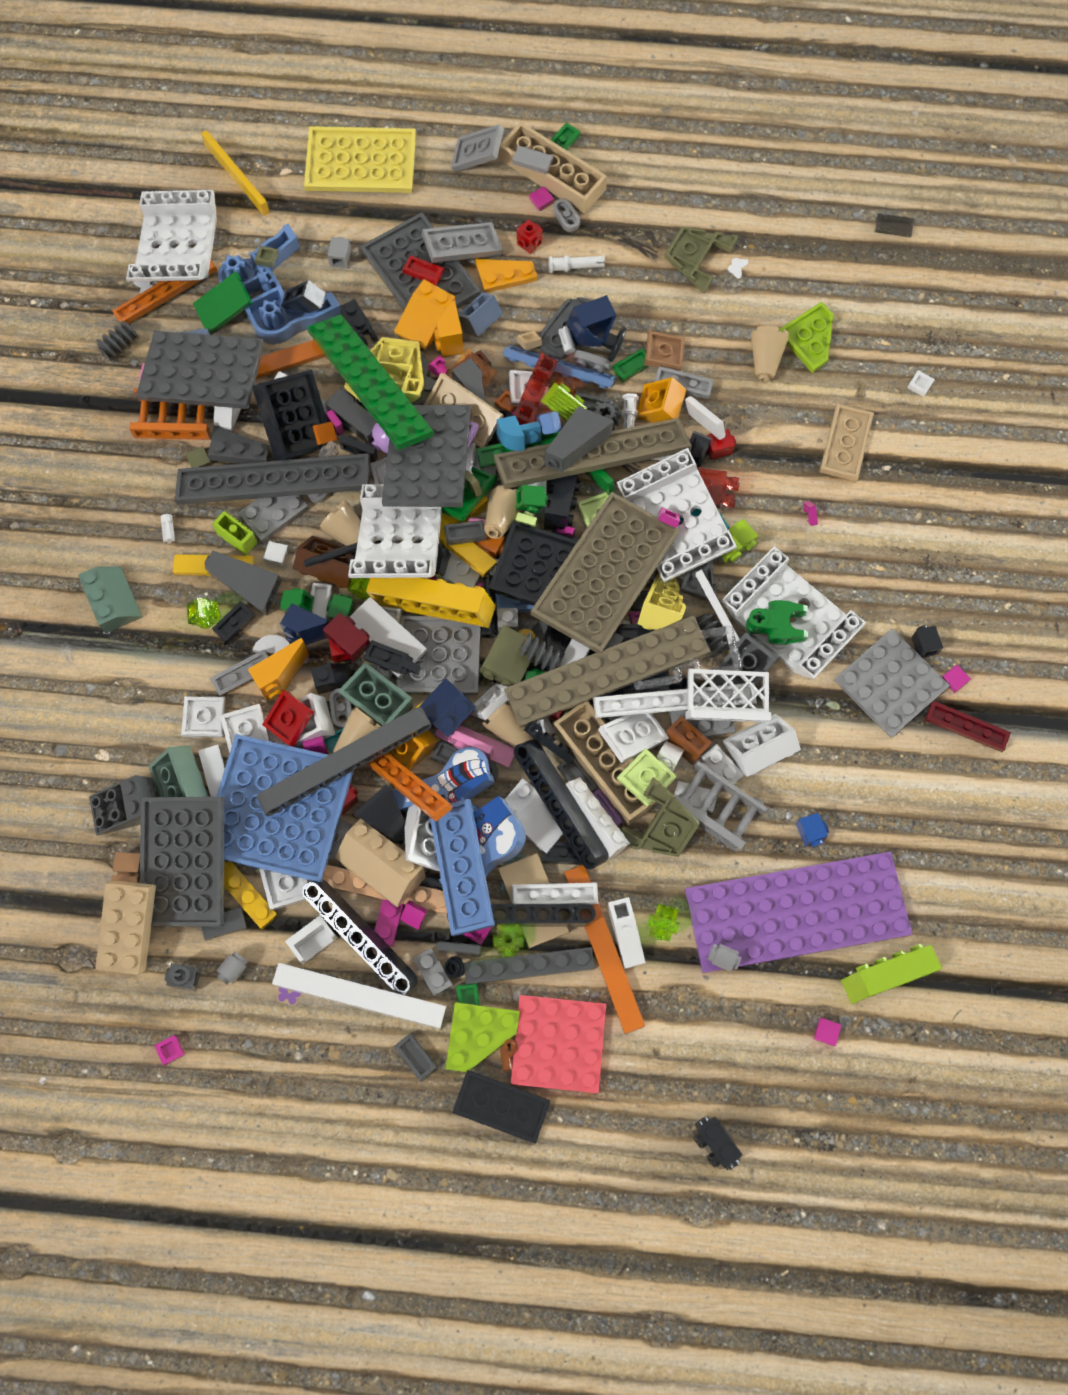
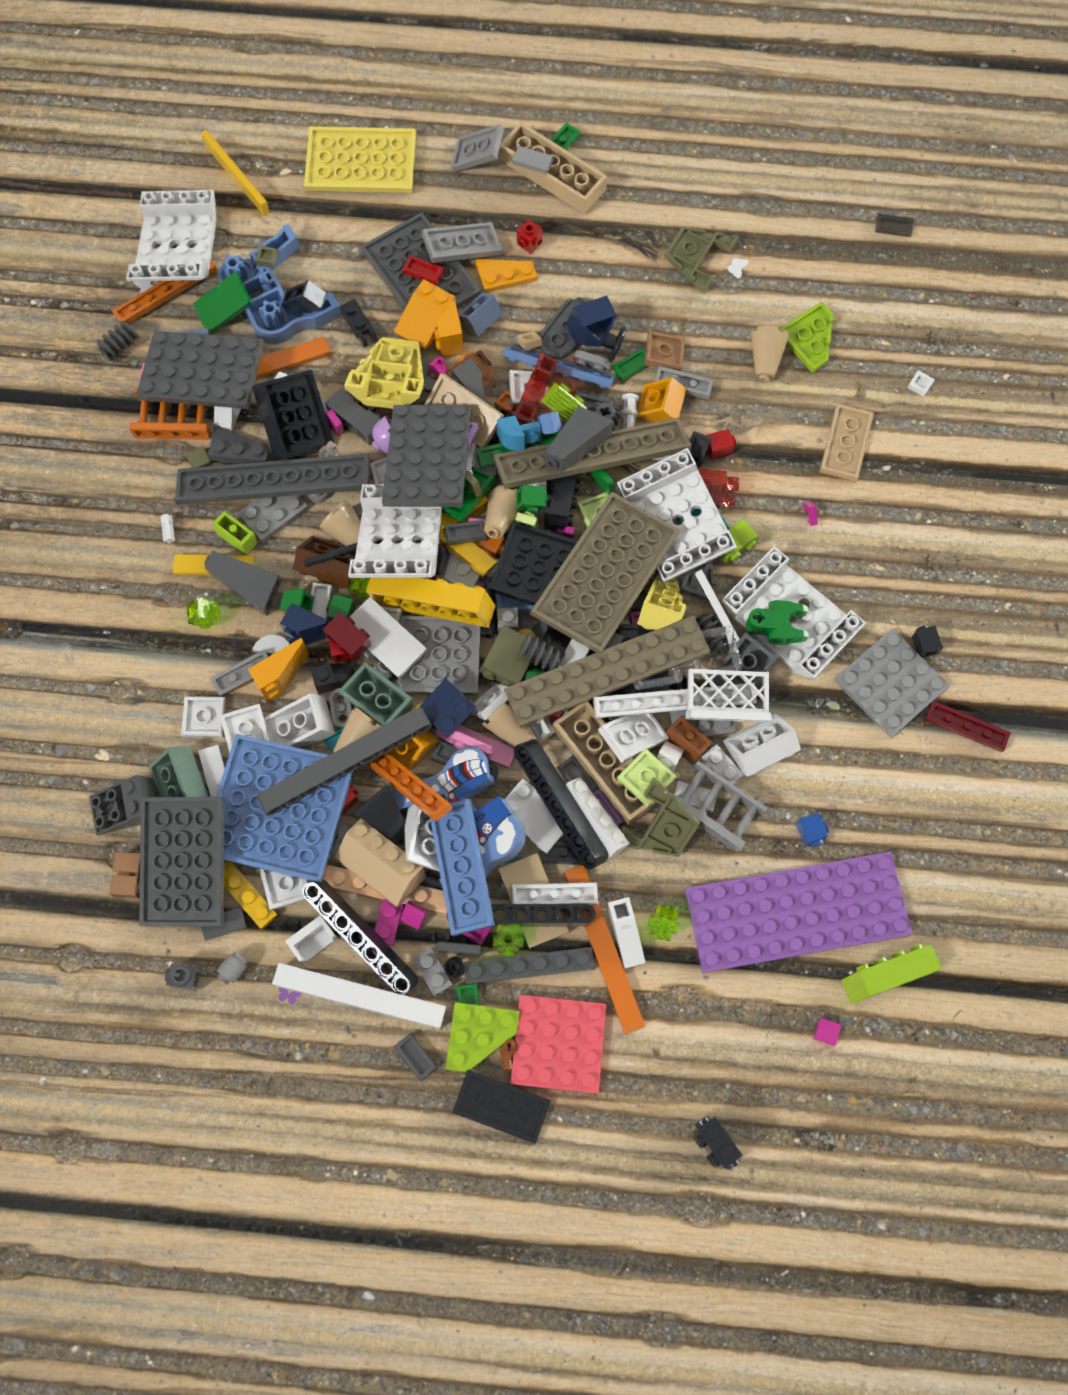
(110, 597): sand green slope -> none
(125, 927): tan brick -> none
(169, 1050): dark pink tile -> none
(233, 622): black plate -> none
(276, 553): white tile -> none
(288, 718): red plate -> none
(315, 745): dark pink tile -> none
(324, 433): orange tile -> none
(339, 252): light grey brick -> none
(353, 446): black plate -> none
(370, 382): green plate -> none
(391, 659): black hinge -> none
(541, 198): dark pink tile -> none
(547, 740): black hinge -> none
(566, 263): white pin -> none
(566, 340): white piece -> none
(568, 218): light grey plate -> none
(669, 517): dark pink tile -> none
(705, 417): white tile -> none
(724, 957): light grey brick -> none
(956, 678): dark pink tile -> none

